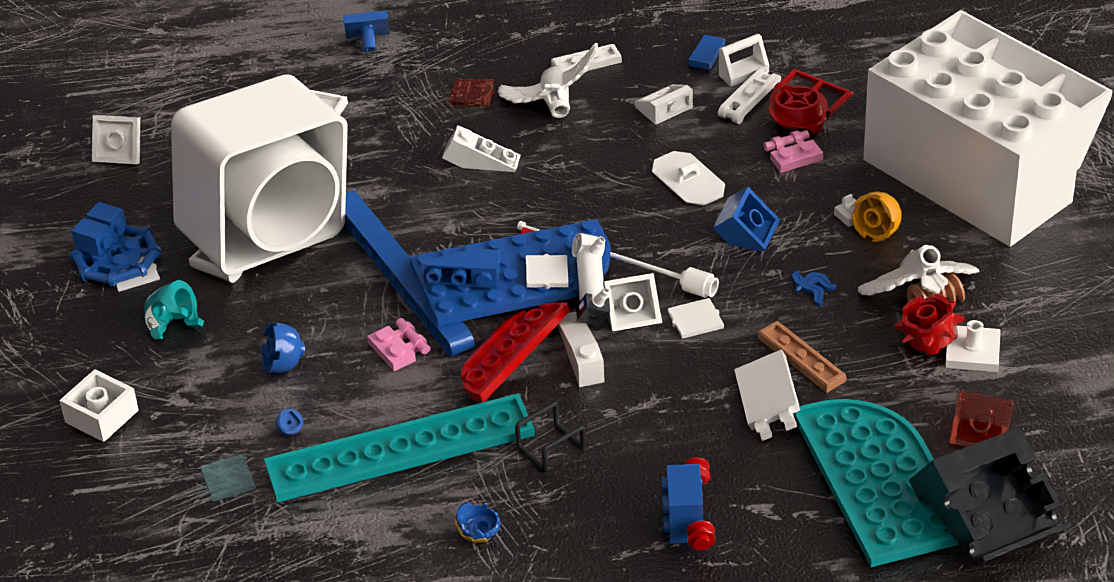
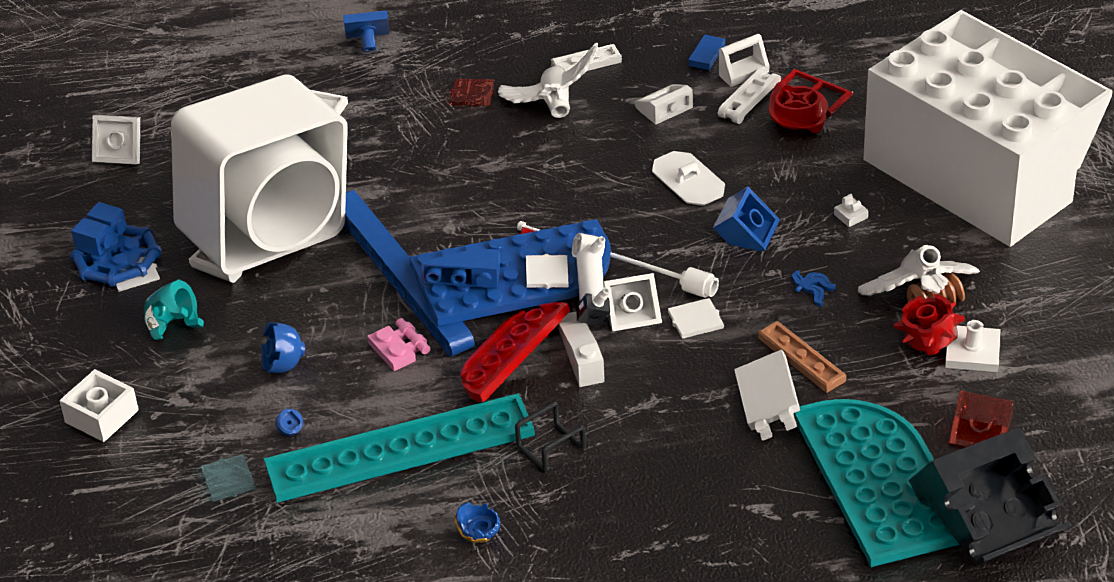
(477, 152): white slope -> none
(685, 504): blue brick -> none
(794, 156): bright pink plate -> none
(876, 215): light orange cylinder -> none

